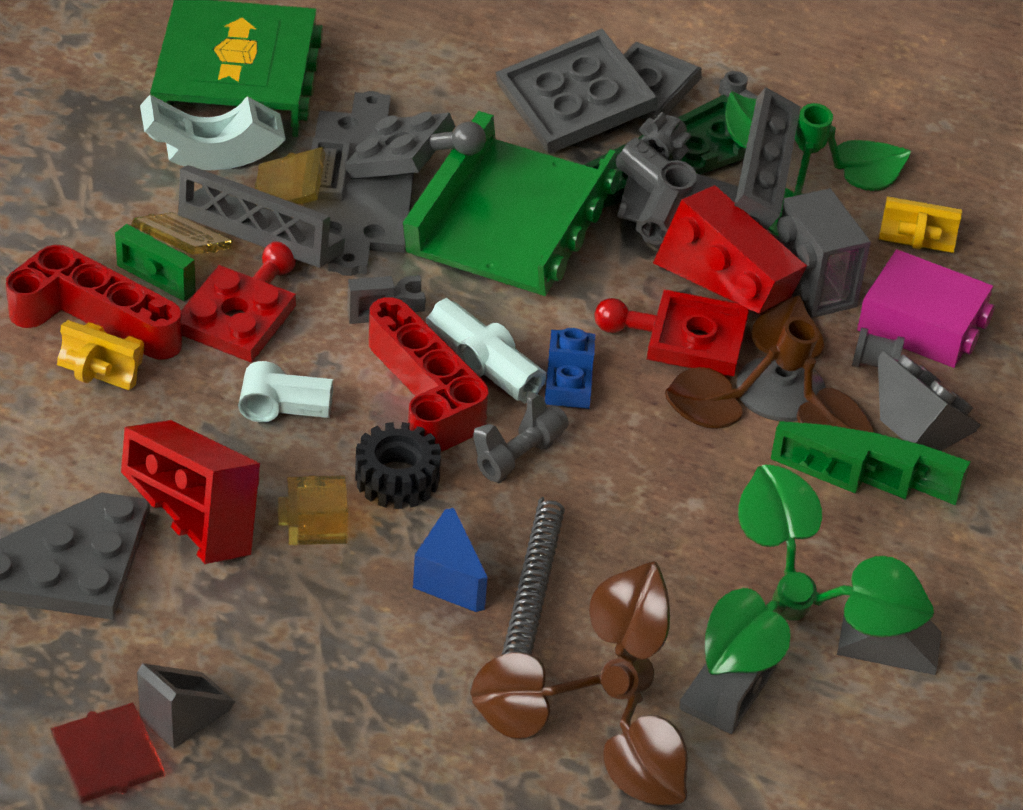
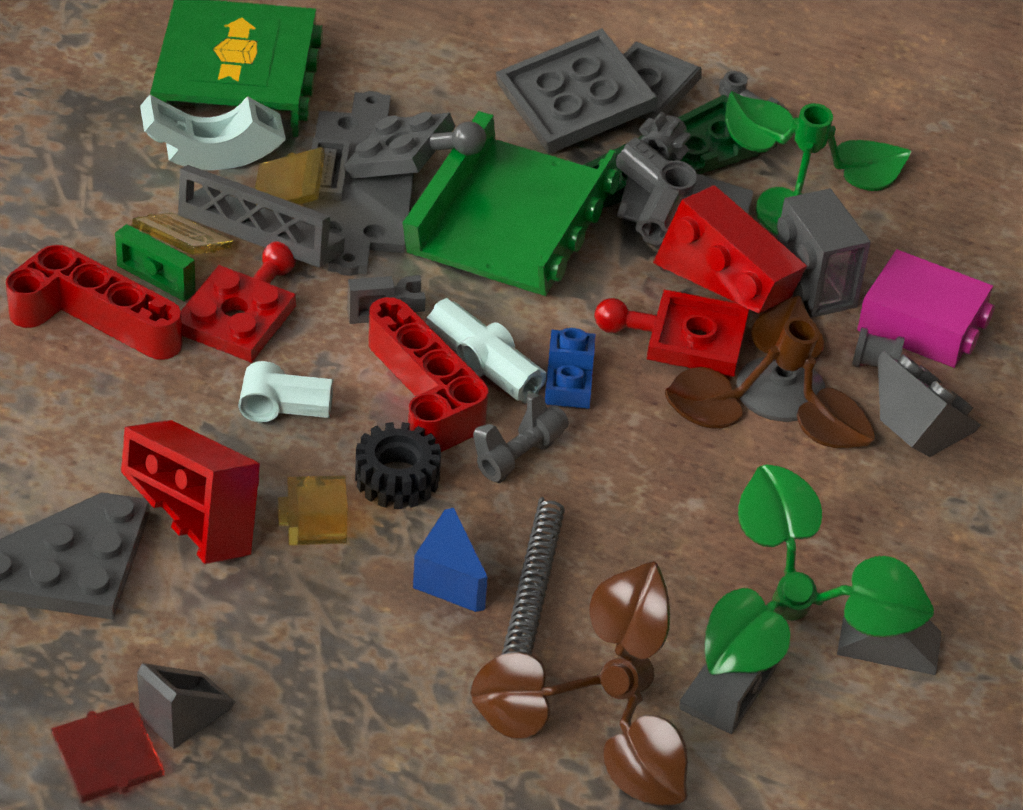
(100, 355): yellow hips -> none
(767, 157): dark grey fence -> none
(856, 456): green slope -> none
(920, 224): yellow hips -> none

